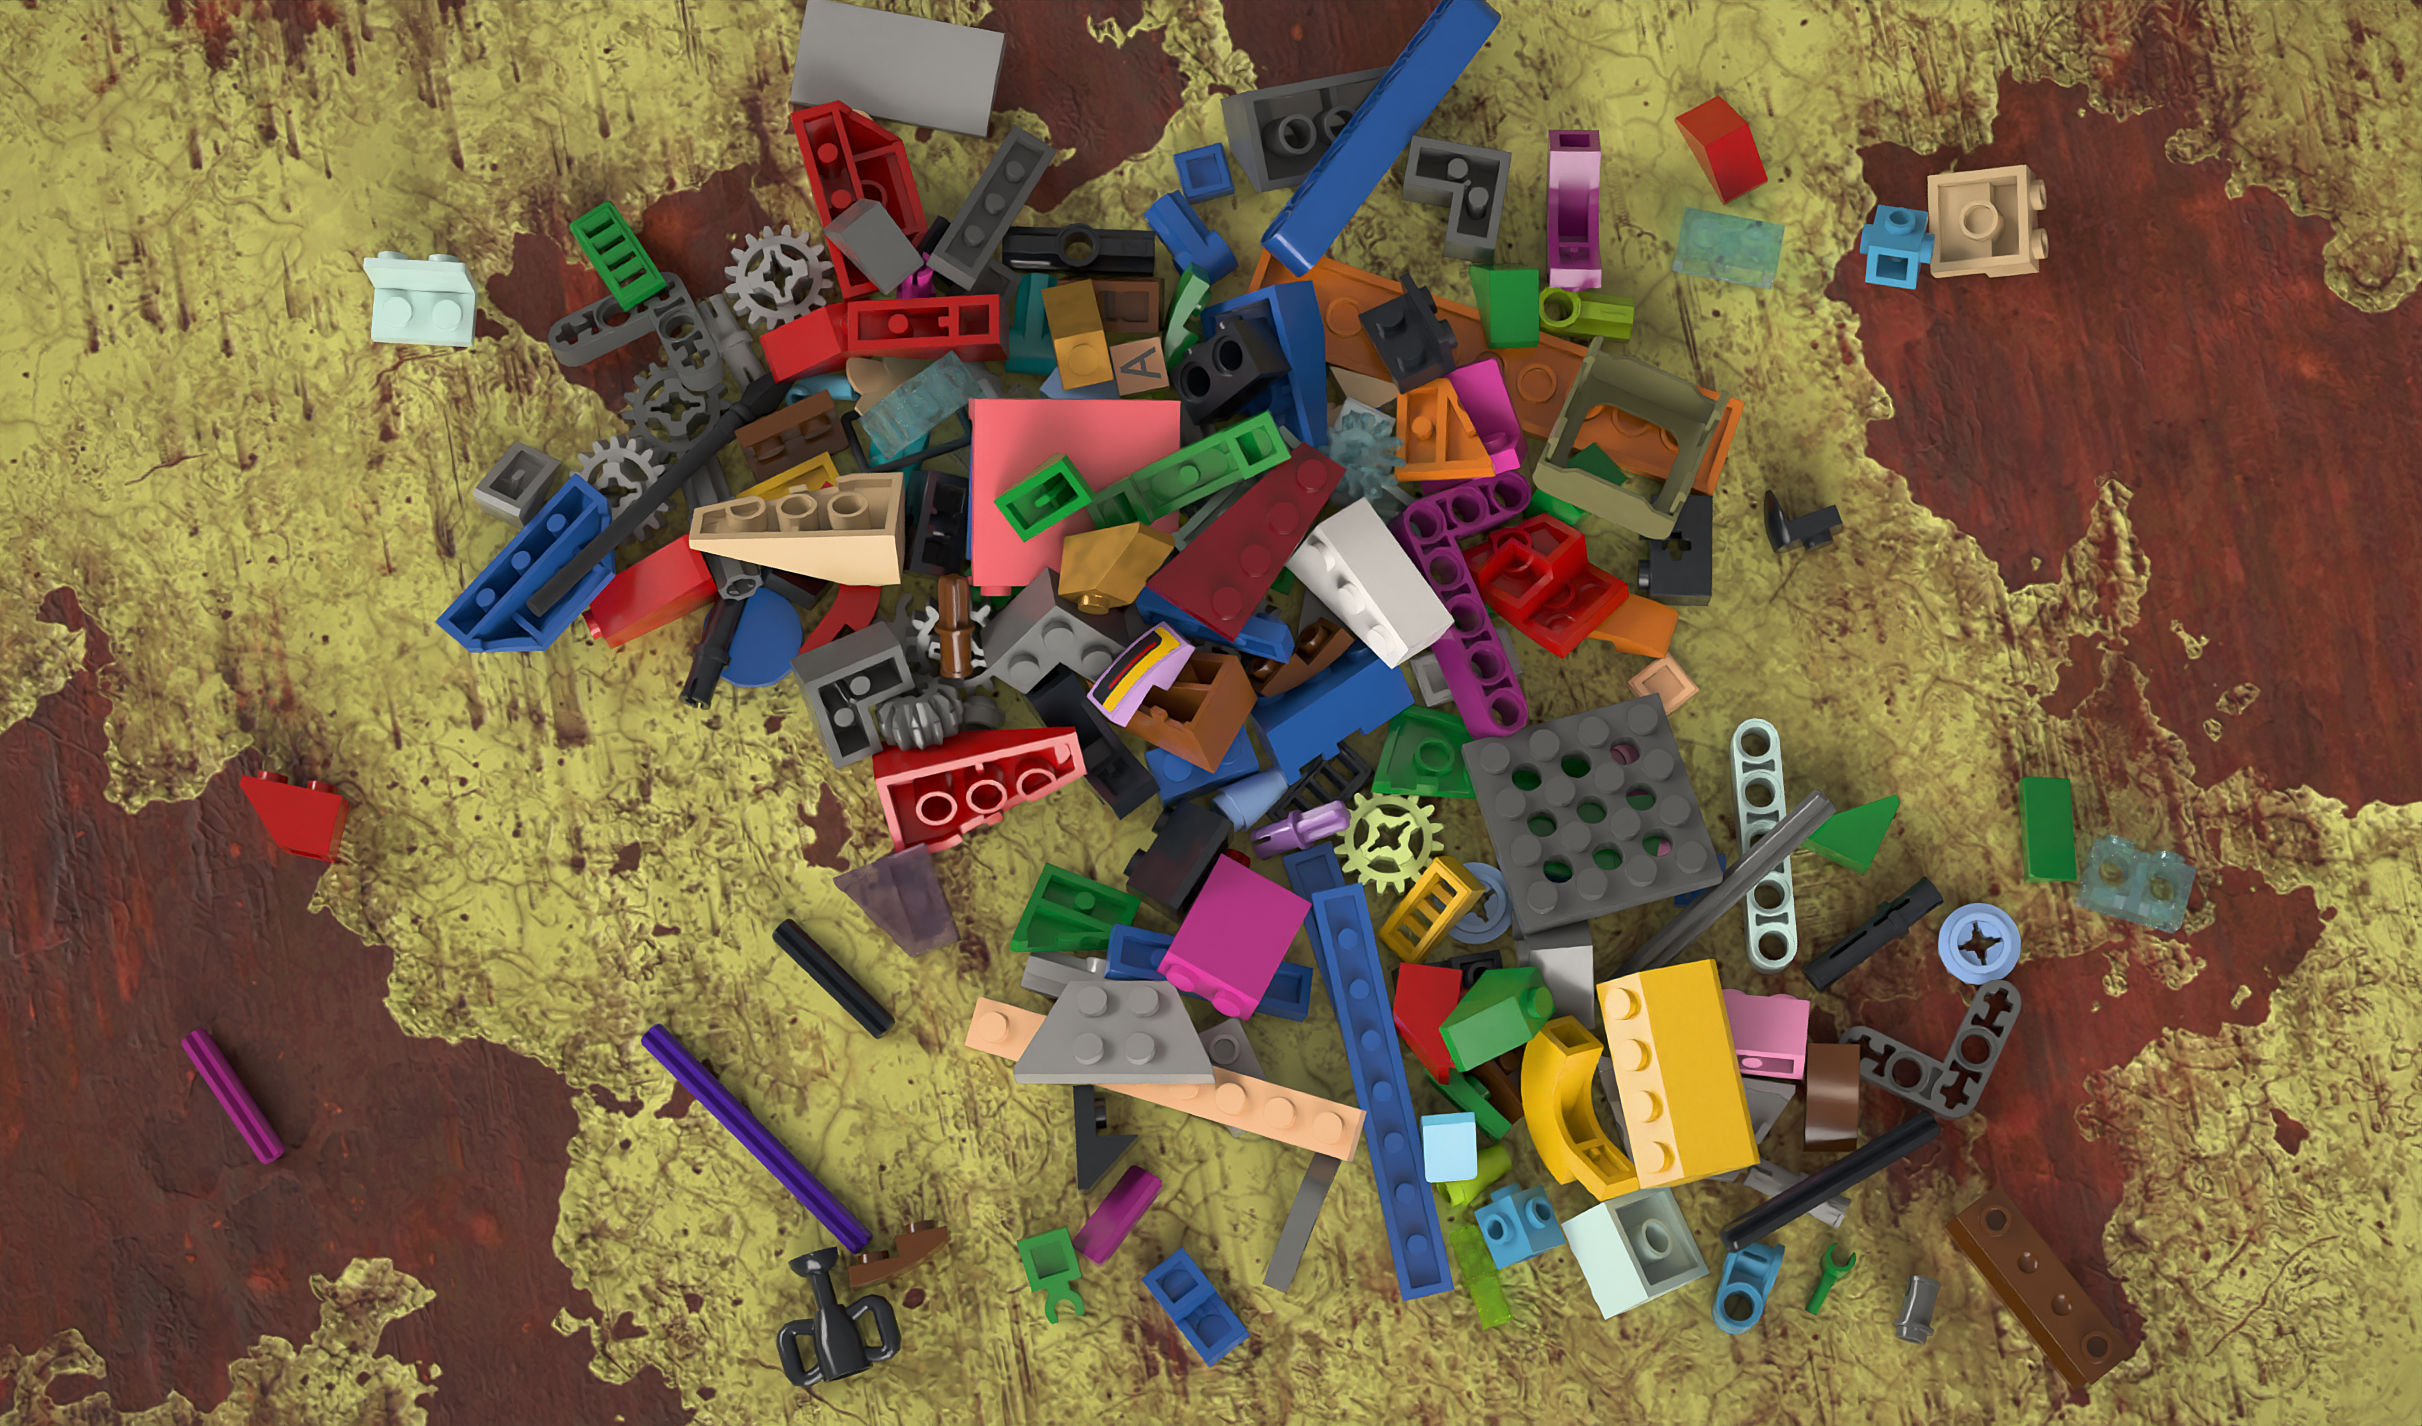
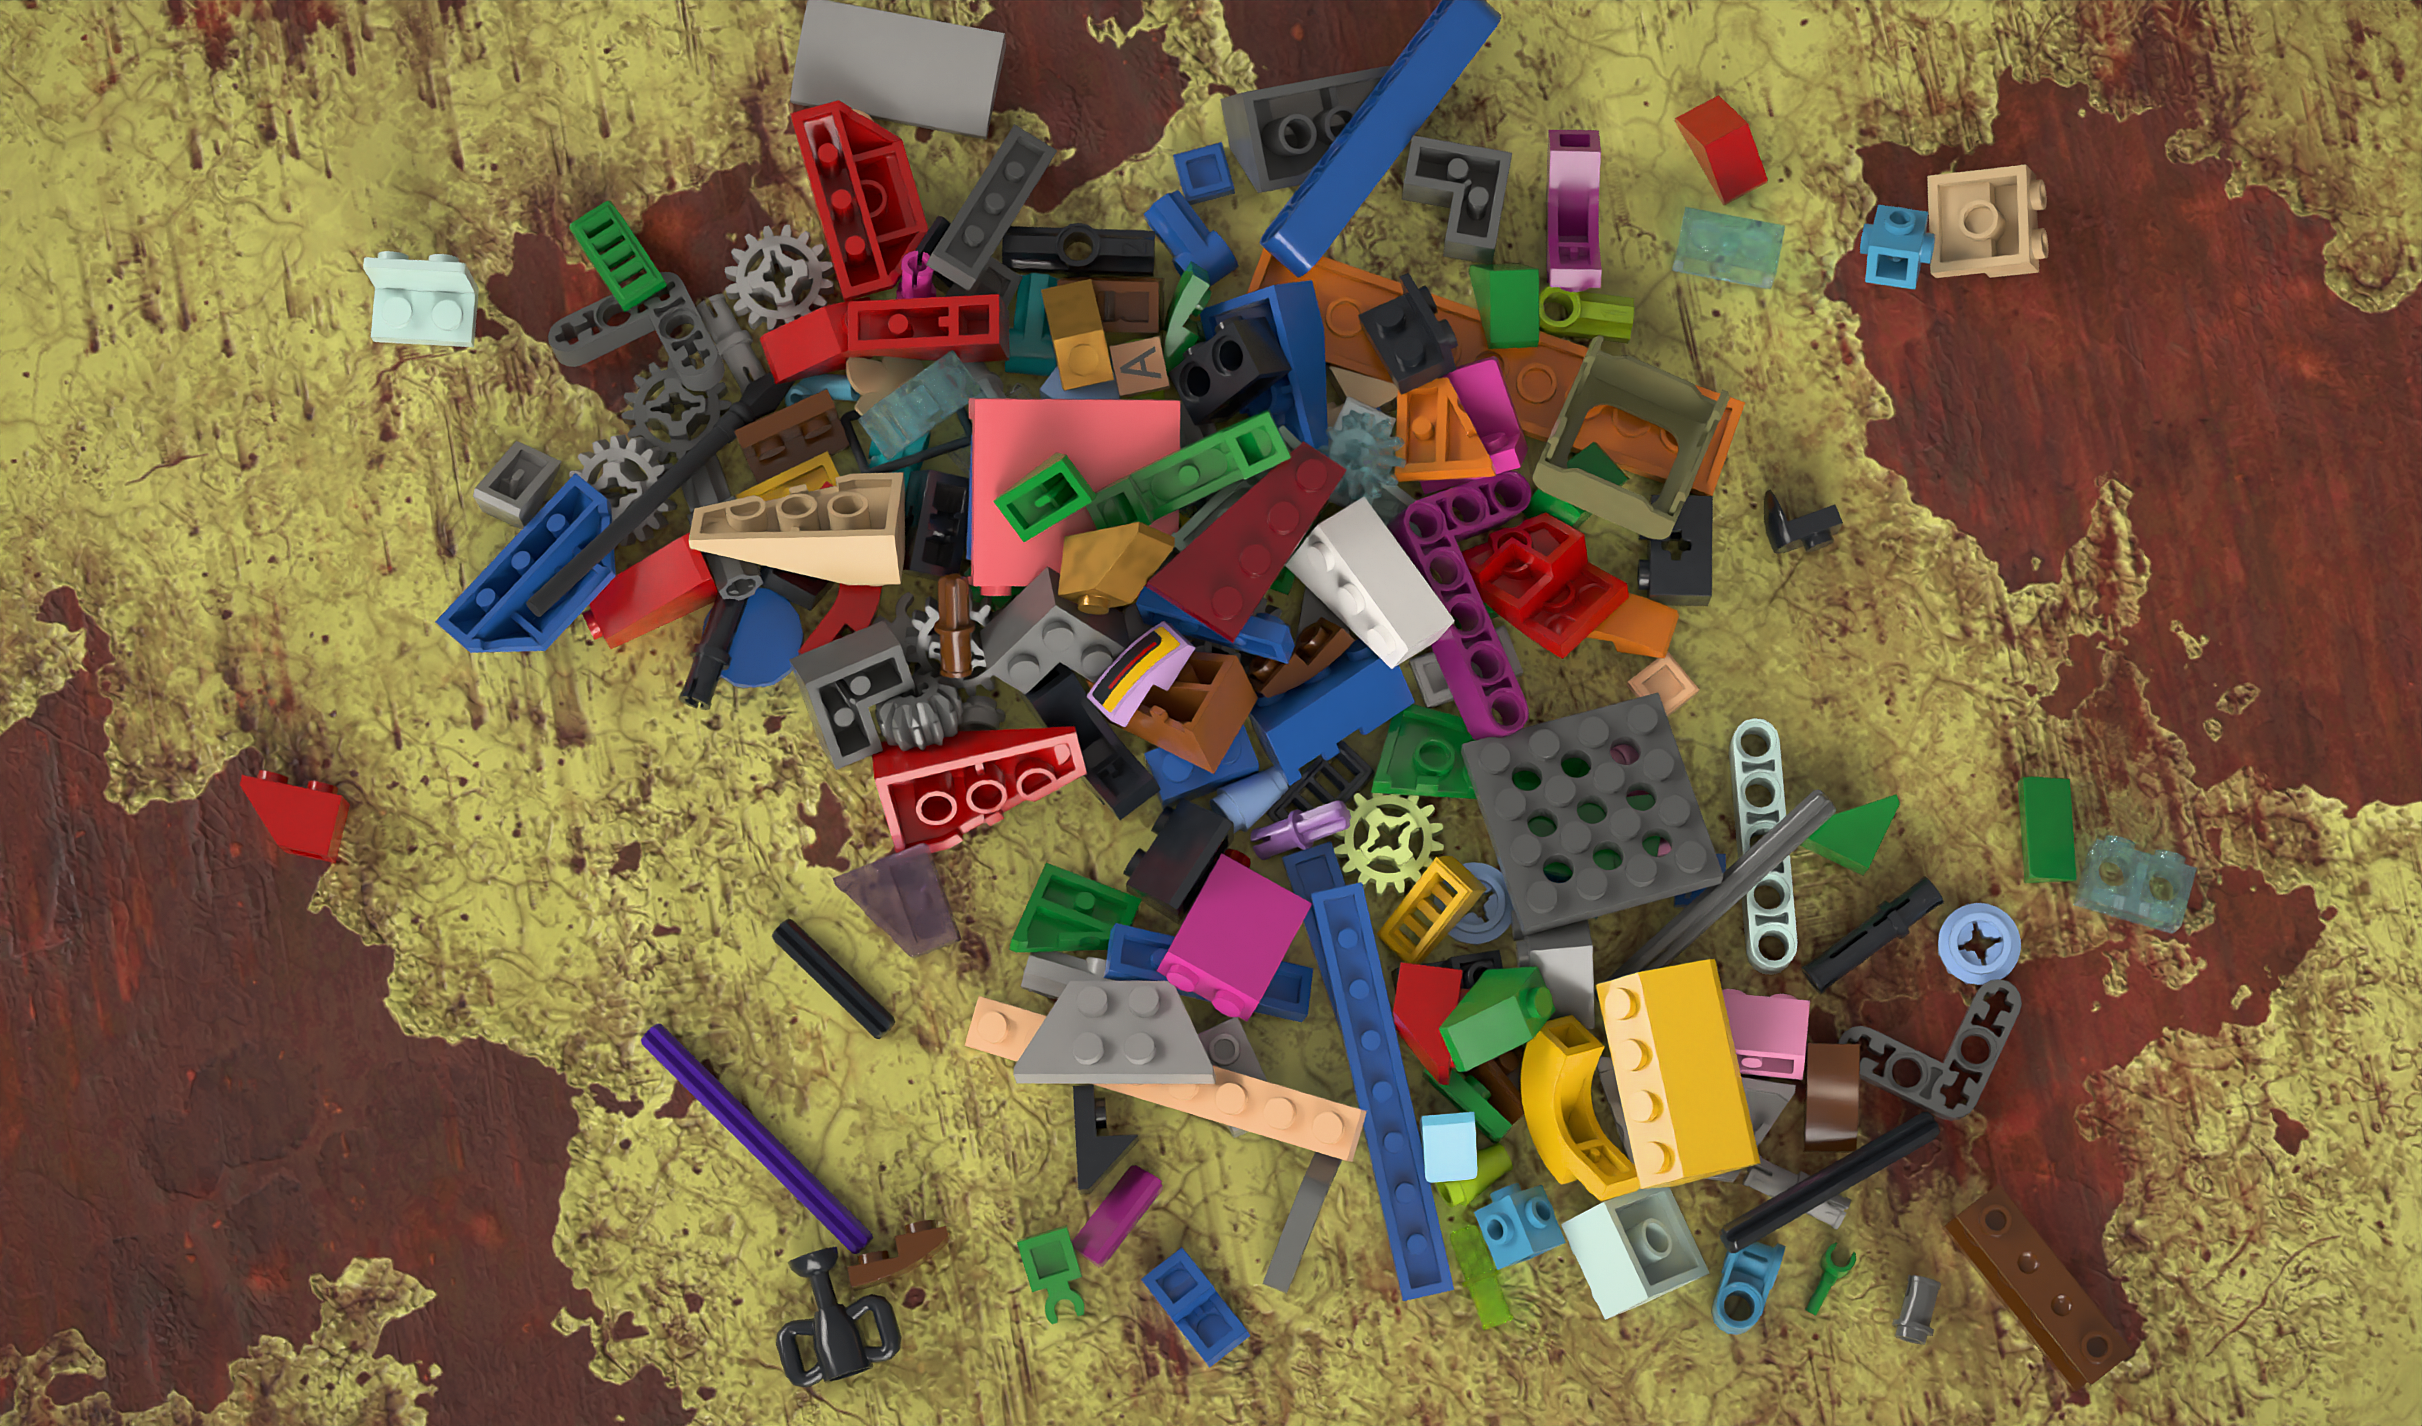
(233, 1096): magenta axle -> none
(874, 244): dark grey slope -> none

